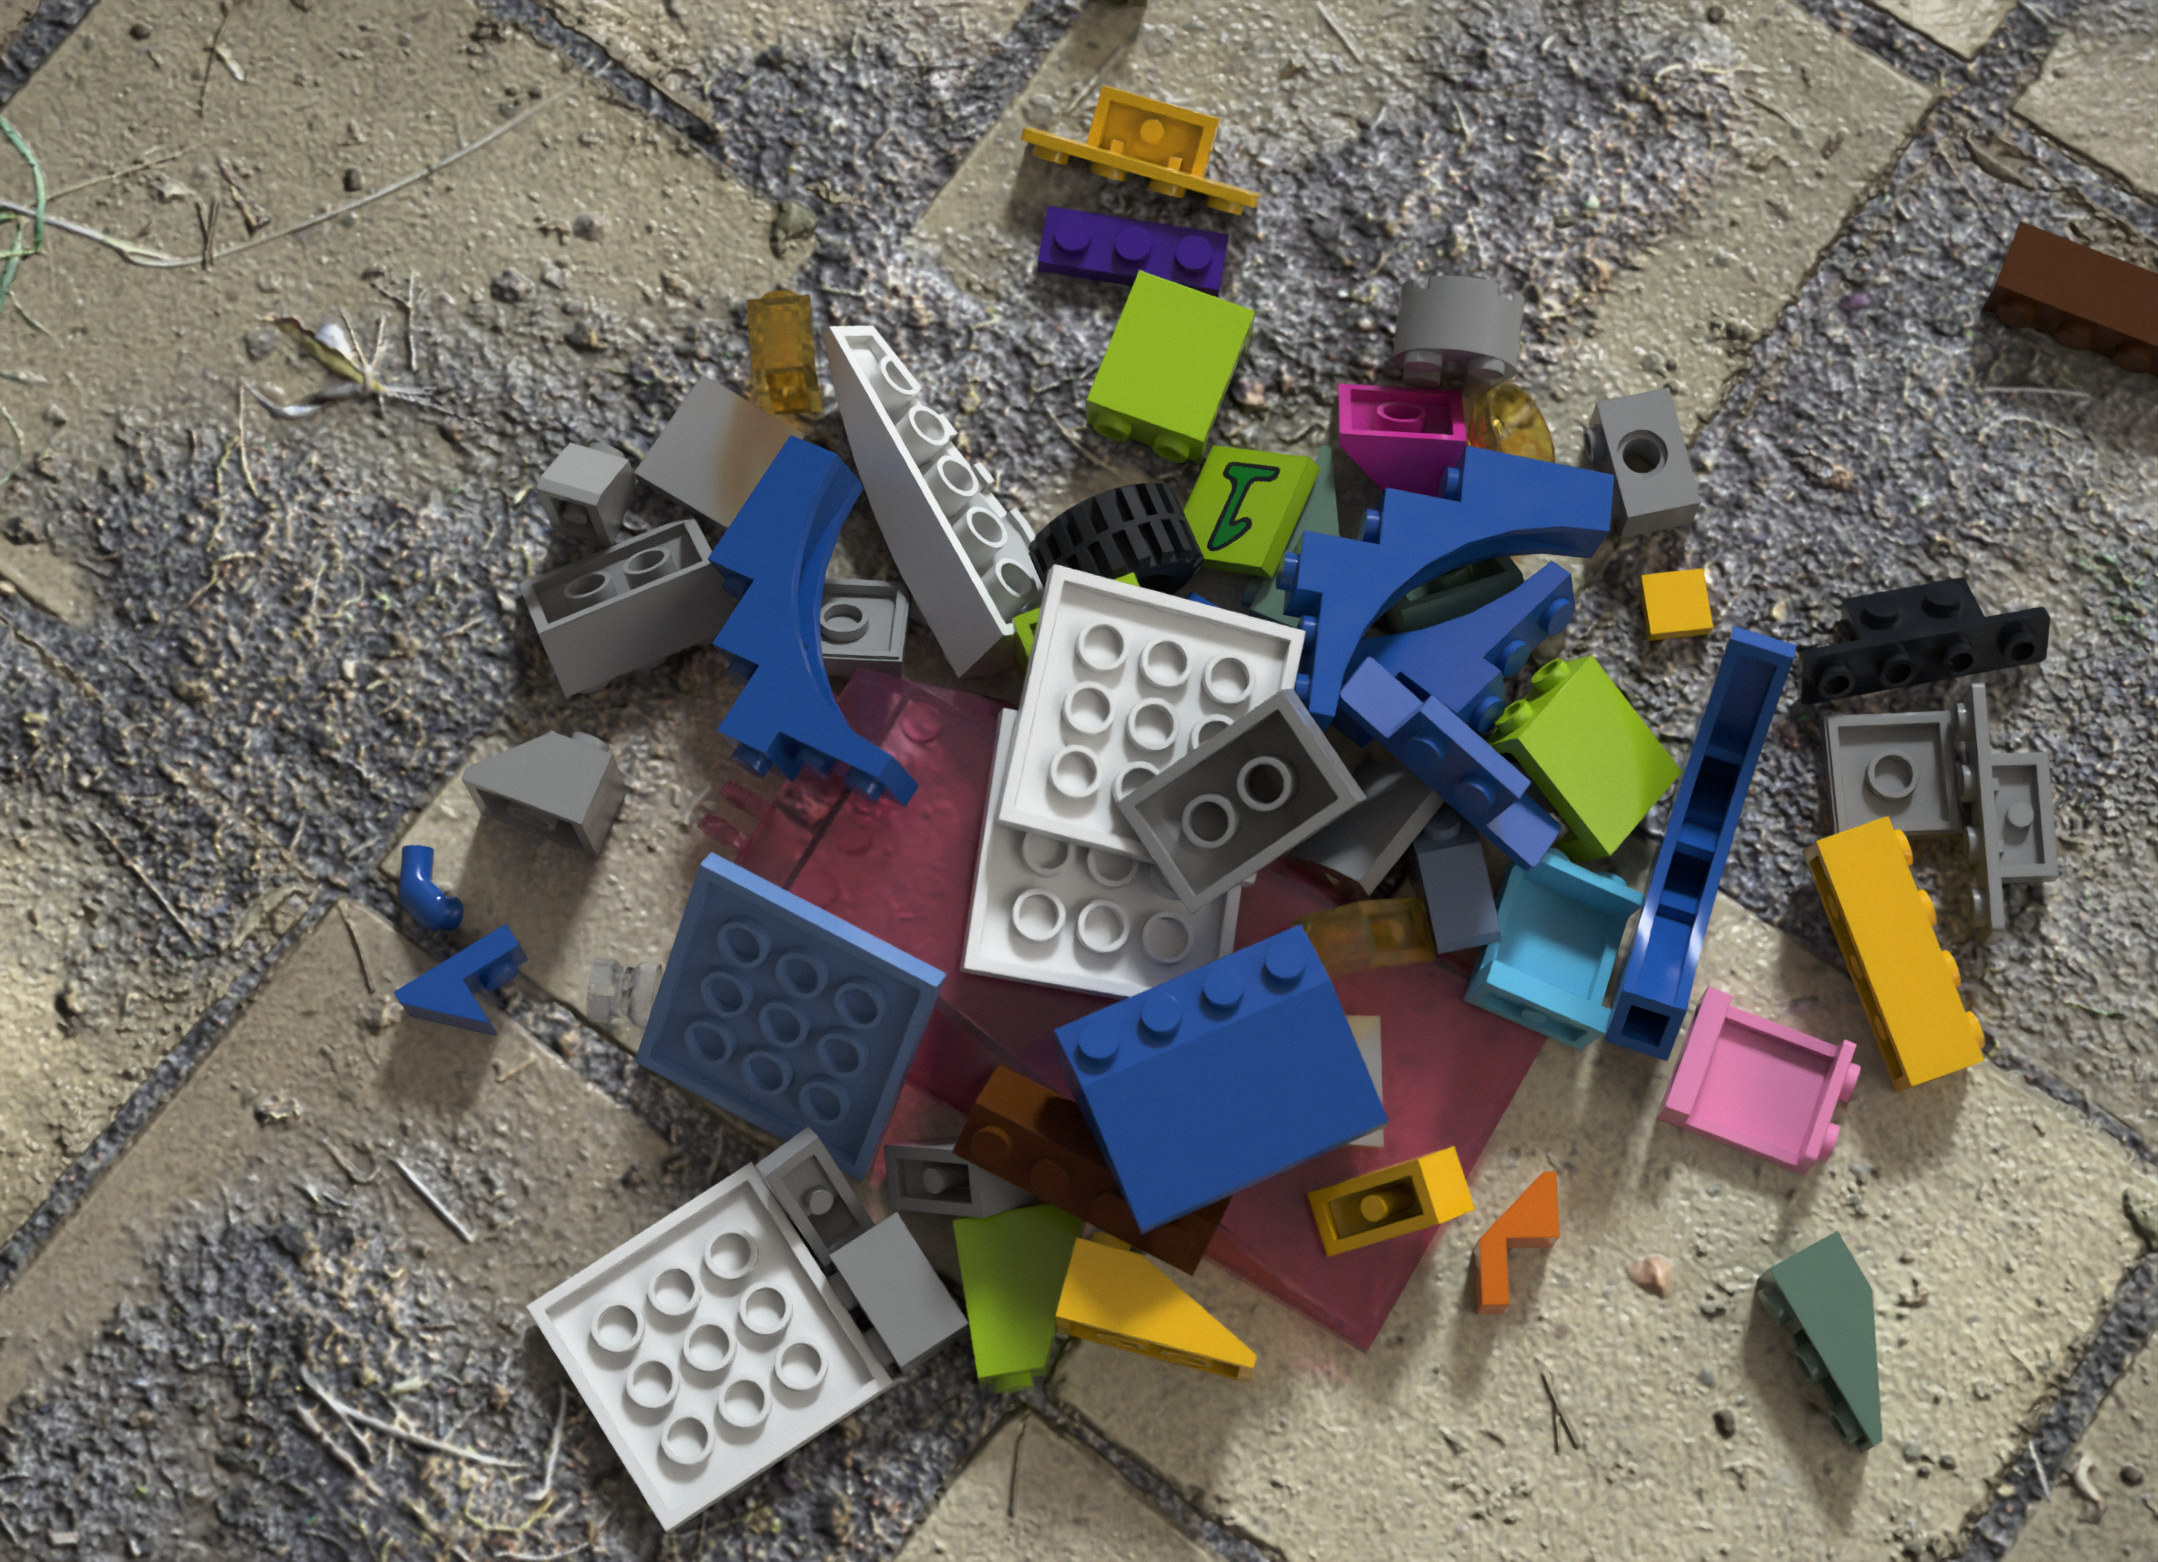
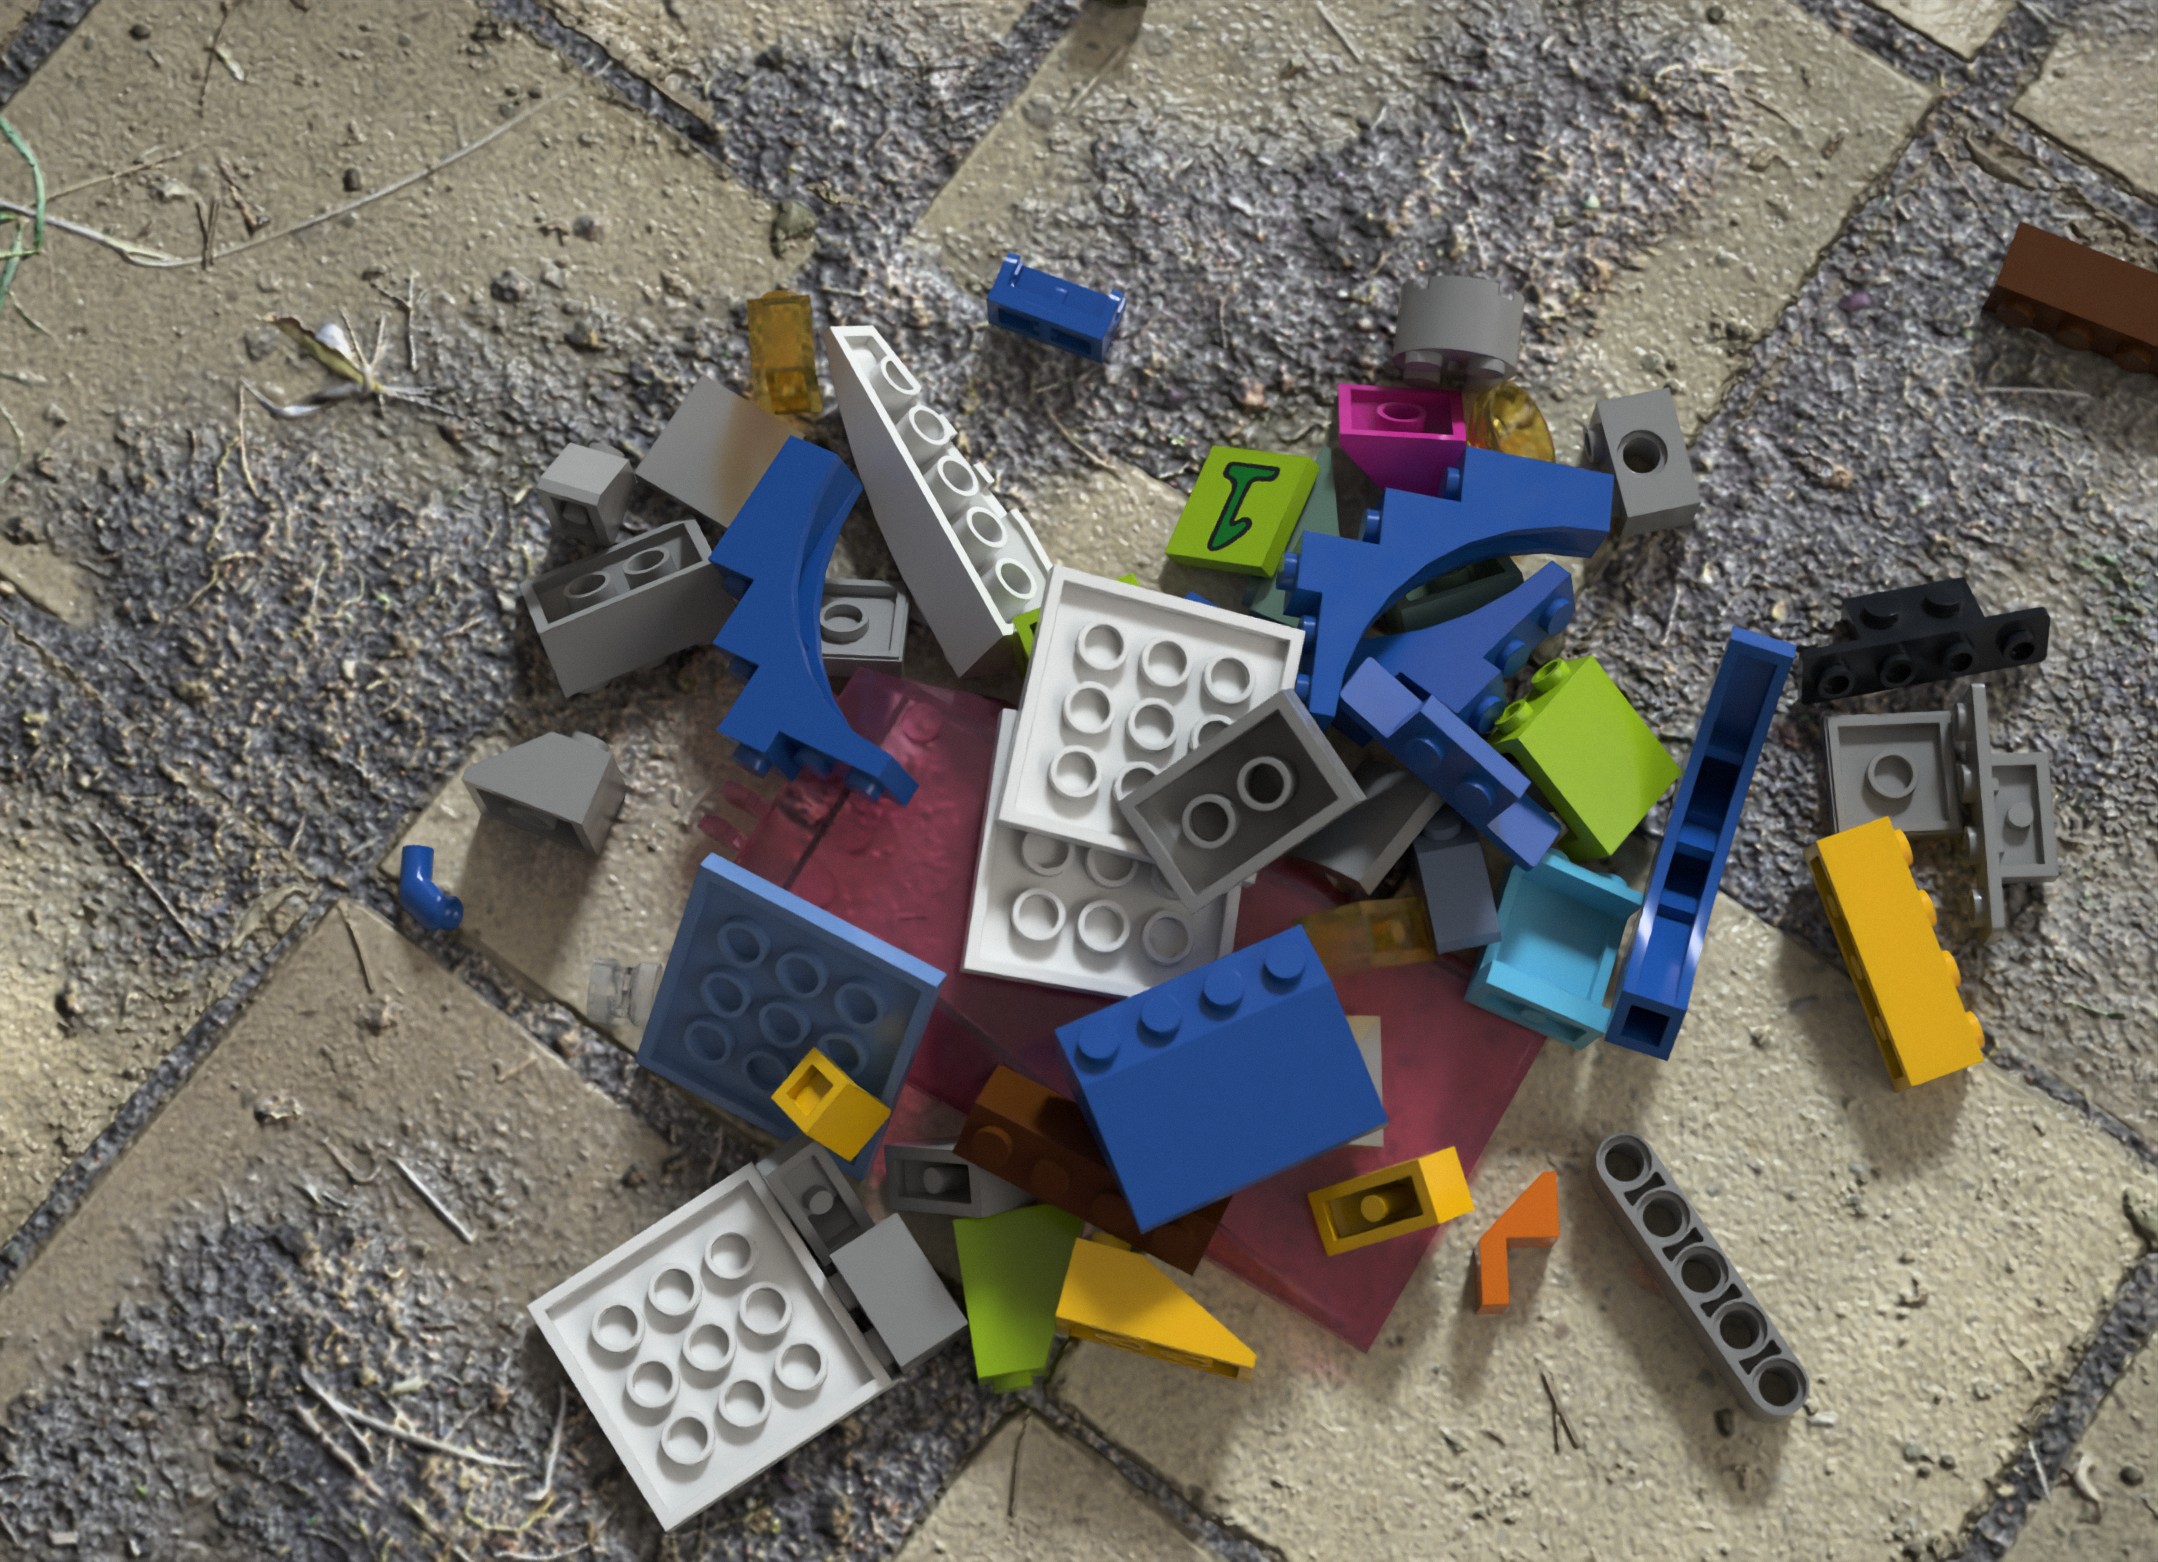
(447, 990): blue slope -> none
(830, 1105): none -> yellow panel
(1054, 310): none -> blue hinge
(1118, 247): dark purple plate -> none
(1123, 533): black tyre -> none
(1151, 141): yellow bracket -> none
(1168, 367): lime panel -> none
(1675, 604): yellow tile -> none
(1699, 1311): none -> light grey beam
(1758, 1085): bright pink panel -> none
(1832, 1321): sand green slope -> none

